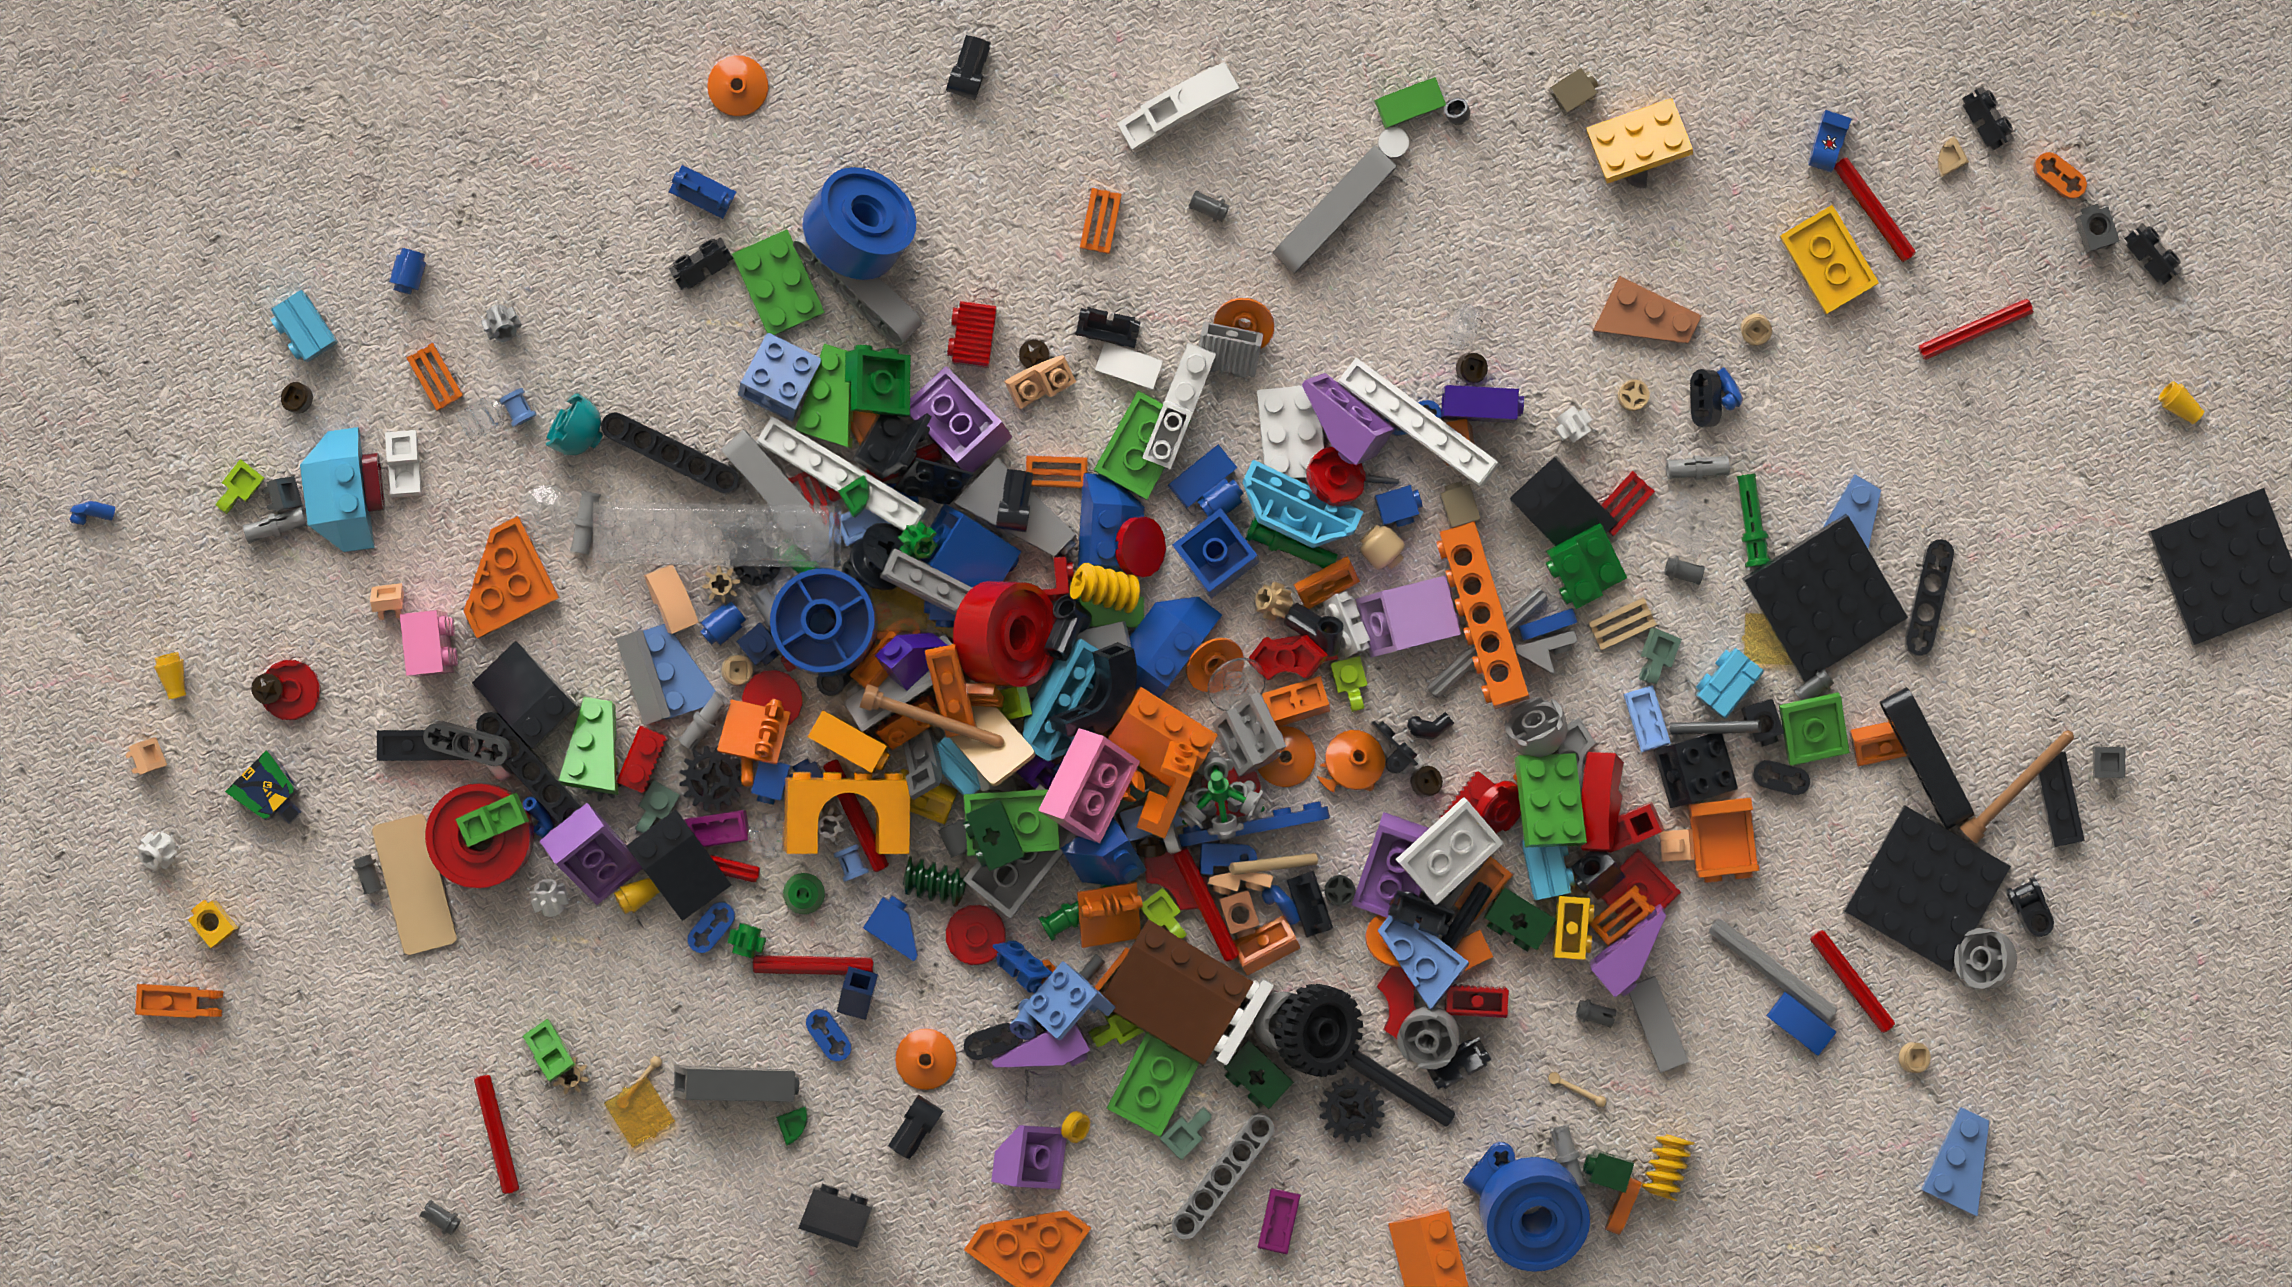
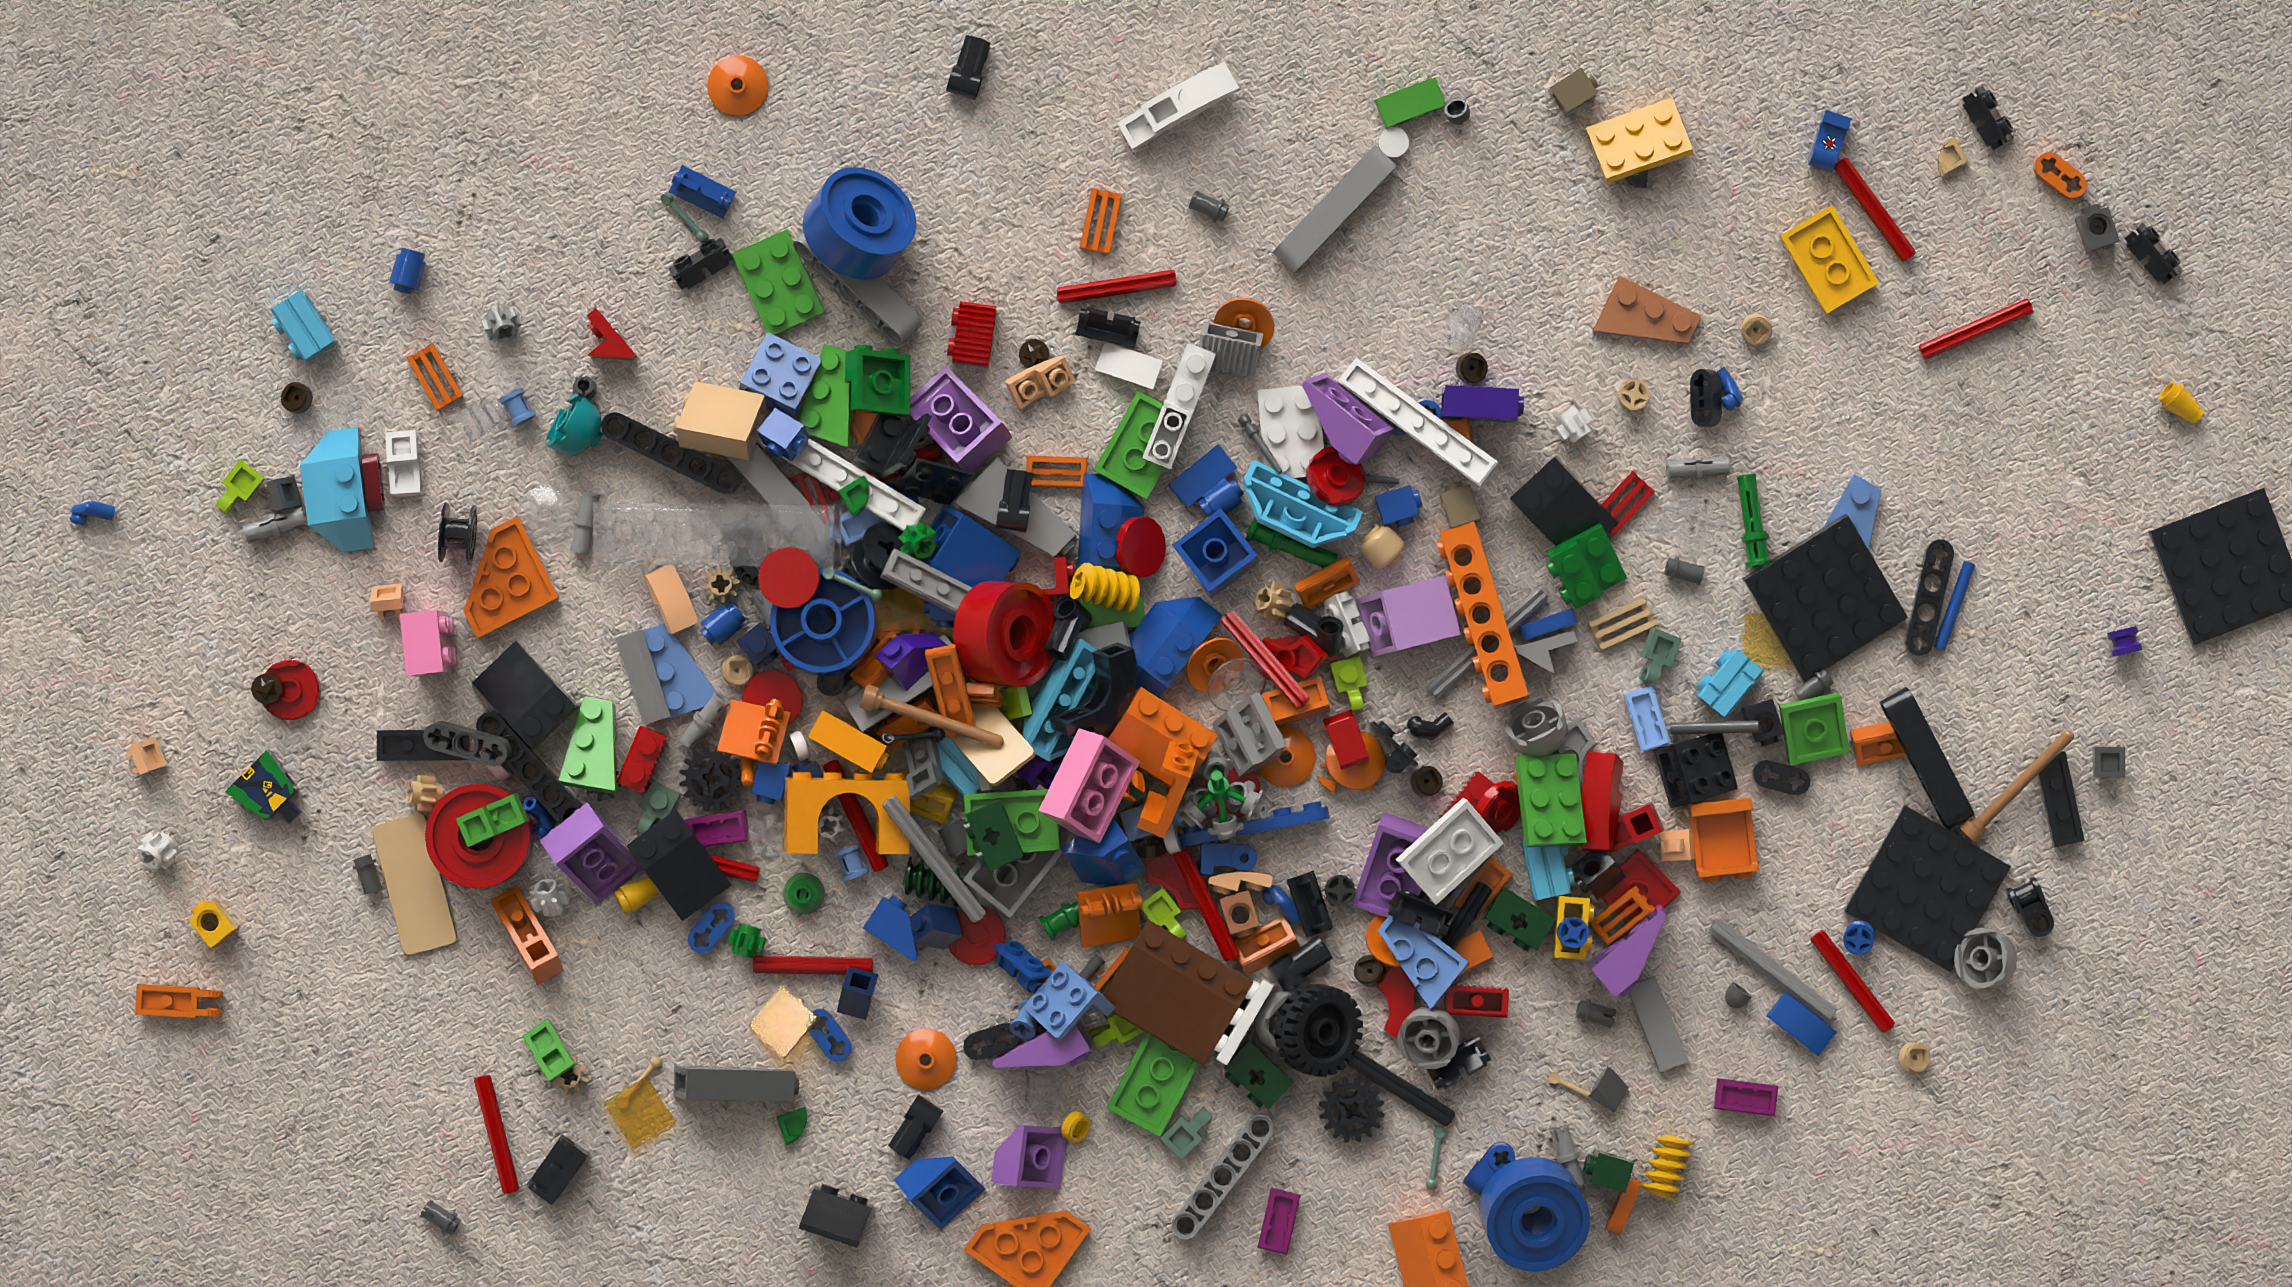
(171, 674): yellow cone -> none
(424, 793): none -> tan gear
(450, 533): none -> black piece
(527, 935): none -> orange slope
(557, 1169): none -> black hinge
(591, 392): none -> dark grey pin
(614, 346): none -> red slope
(668, 199): none -> sand green hinge
(720, 420): none -> tan brick
(783, 435): none -> brick
(783, 1021): none -> clear yellow piece
(789, 577): none -> red tile
(799, 746): none -> white tile
(829, 573): none -> sand green hinge
(888, 737): none -> black hinge
(934, 859): none -> light grey axle
(935, 926): none -> dark blue brick
(939, 1188): none -> blue slope
(1116, 286): none -> red axle
(1253, 432): none -> dark grey piece
(1265, 659): none -> axle
(1273, 863): tan bar -> none
(1293, 968): none -> black piece
(1346, 739): none -> red slope
(1369, 971): none -> dark brown tile
(1439, 1133): none -> sand green hinge
(1576, 935): none -> blue wheel
(1609, 1089): none -> dark grey slope
(1736, 996): none -> dark grey hinge
(1745, 1097): none -> magenta plate
(1857, 943): none -> blue wheel
(1954, 605): none -> blue bar
(1960, 1163): medium blue wing -> none
(2124, 641): none -> dark purple wheel

